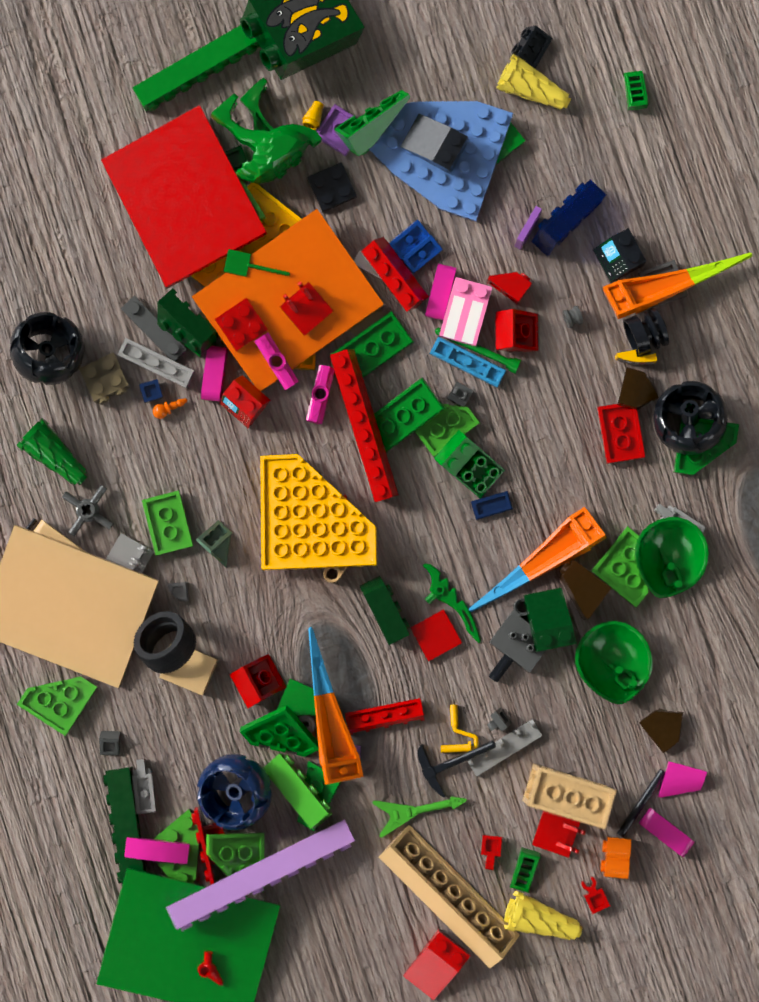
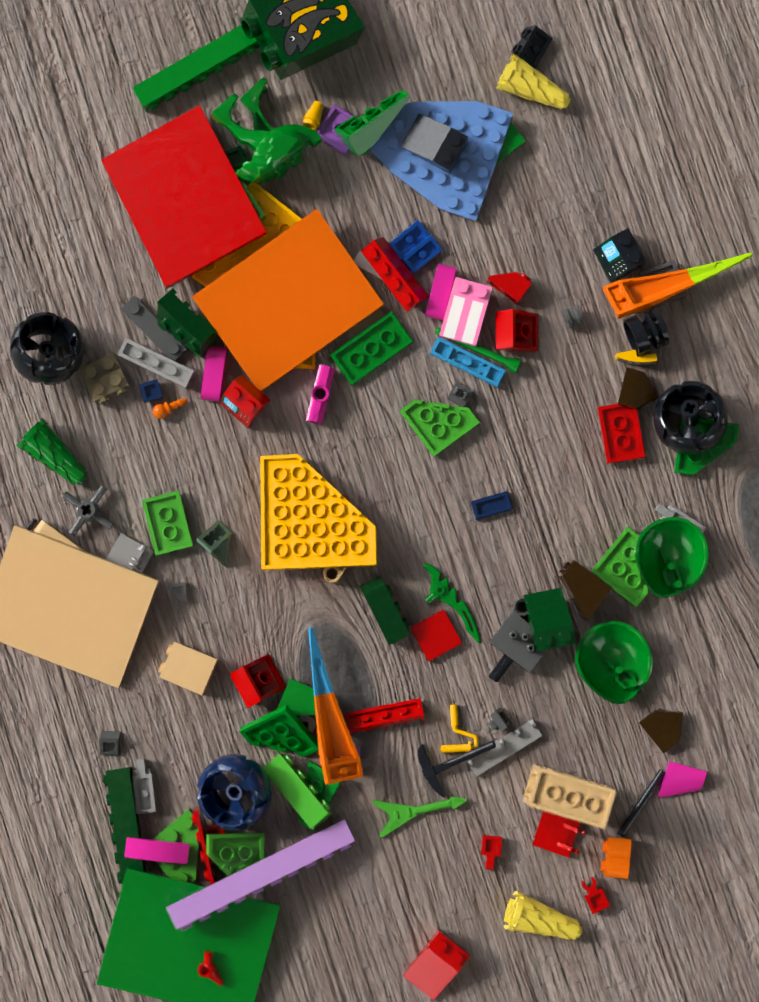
(58, 702): bright green plate -> none
(154, 629): black tyre -> none
(238, 264): green piece -> none
(241, 324): red plate -> none
(269, 350): dark pink piece -> none
(306, 308): red plate -> none
(332, 187): black plate -> none
(364, 425): red brick -> none
(407, 413): green tile -> none
(449, 896): tan slope -> none
(469, 464): green slope -> none
(524, 852): green slope -> none
(528, 227): medium lavender tile -> none
(566, 543): orange plate -> none
(568, 217): clear blue wedge -> none
(634, 105): green slope -> none
(666, 832): dark pink beam -> none

